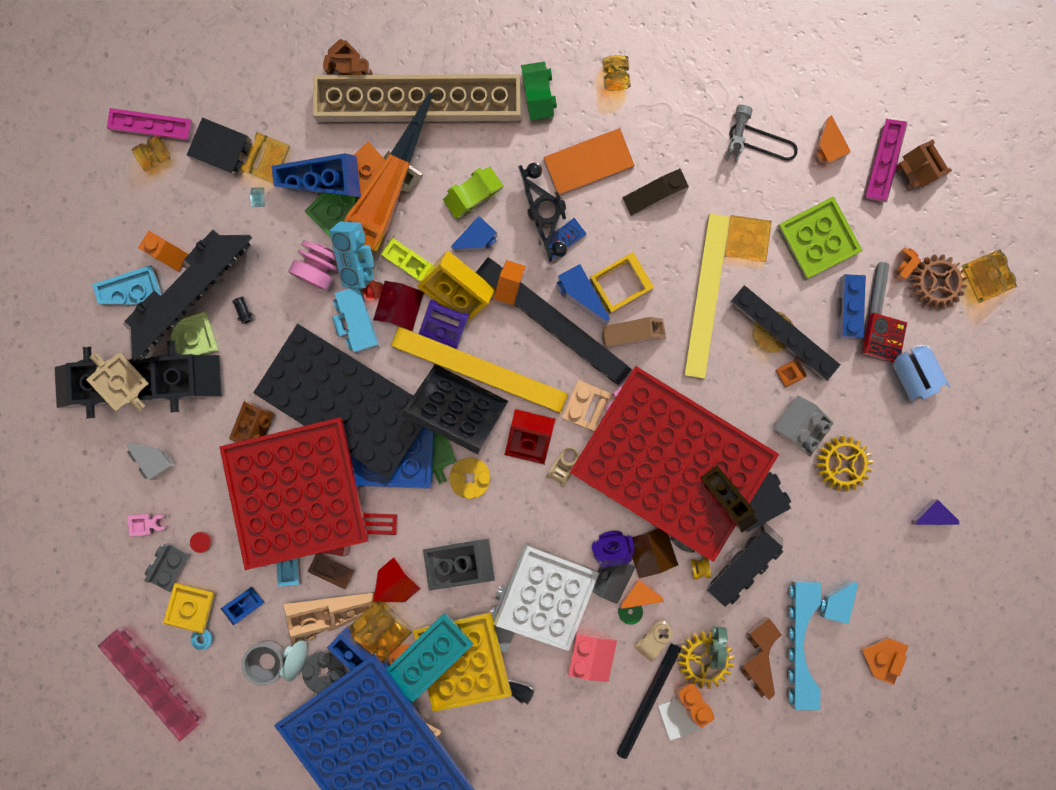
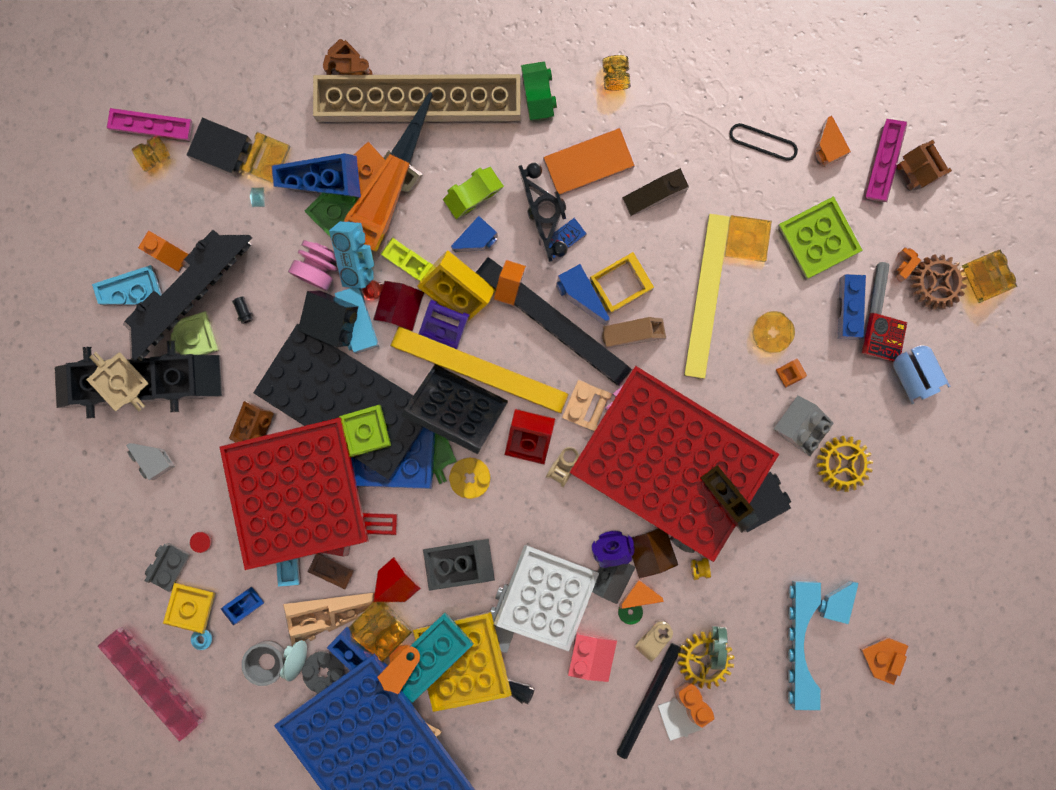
(143, 524): bright pink plate -> none
(328, 318): none -> black brick
(365, 431): none -> lime tile
(399, 670): none -> orange piece
(736, 144): light grey bar -> none
(746, 565): black wedge -> none
(758, 665): dark orange arch -> none
(785, 333): black plate -> none
(935, 514): dark purple slope -> none

